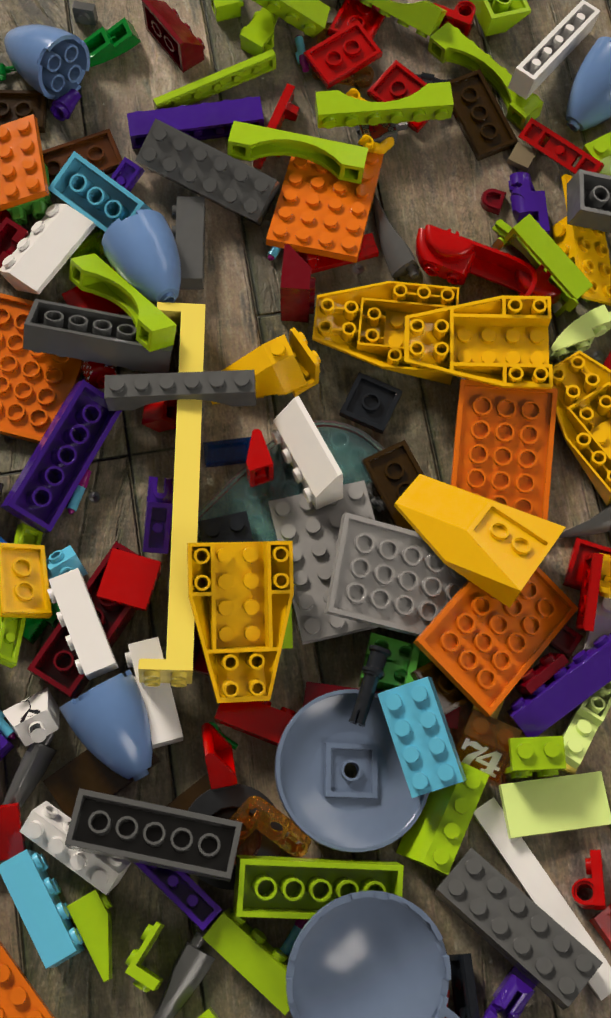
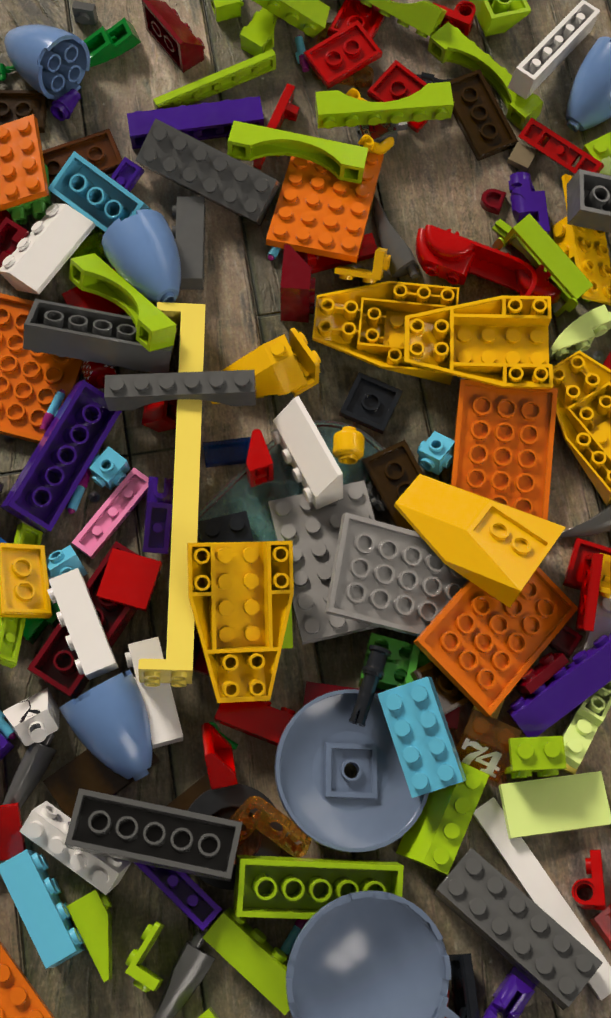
(52, 410): none -> piece
(109, 468): none -> medium azure brick
(112, 513): none -> bright pink plate
(348, 445): none -> yellow head
(380, 264): none -> yellow bracket
(436, 453): none -> medium azure brick

